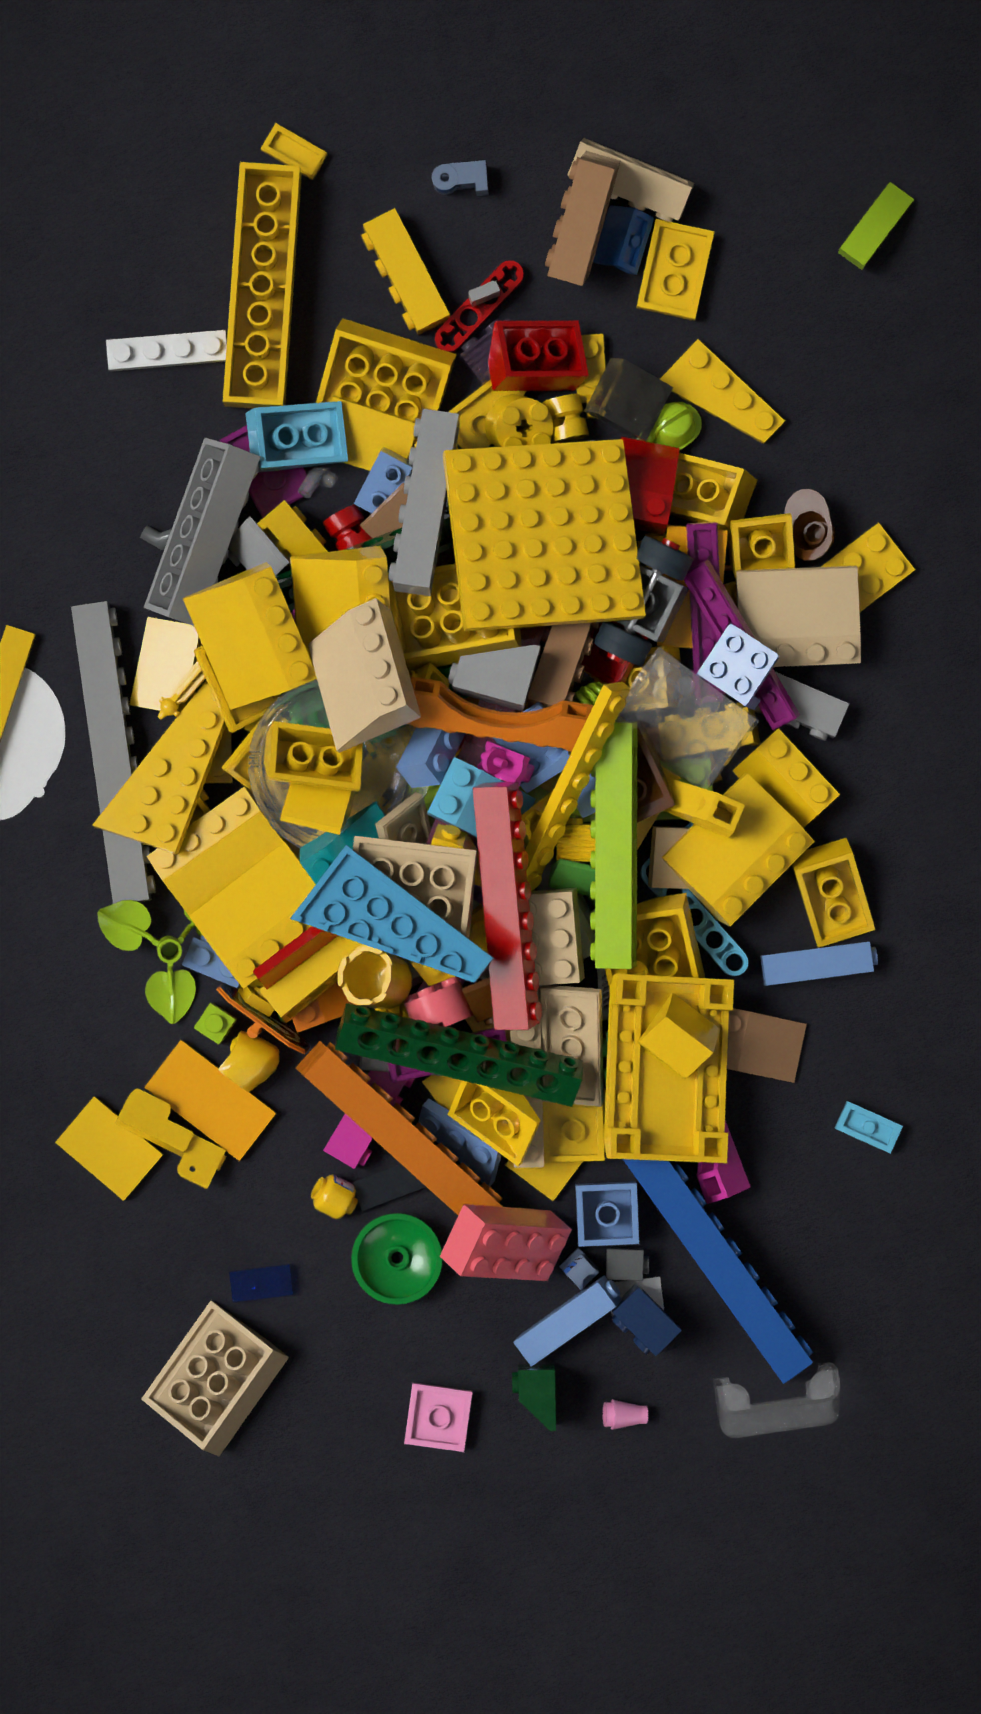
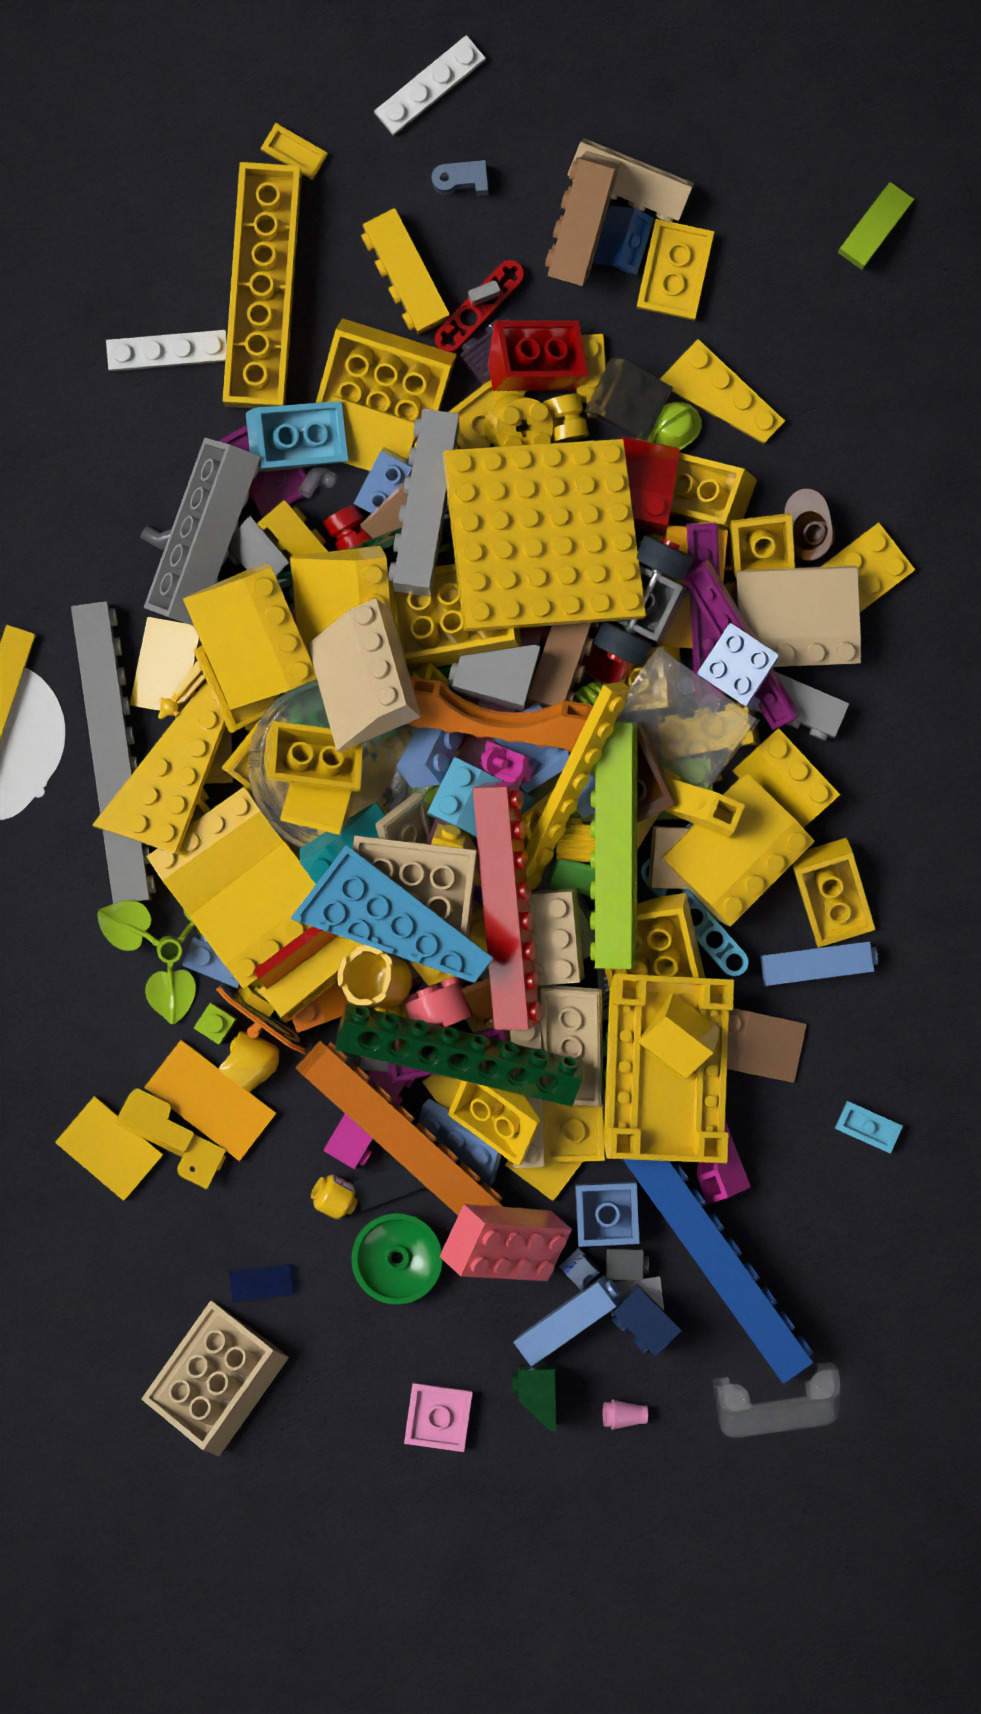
(429, 85): none -> white plate

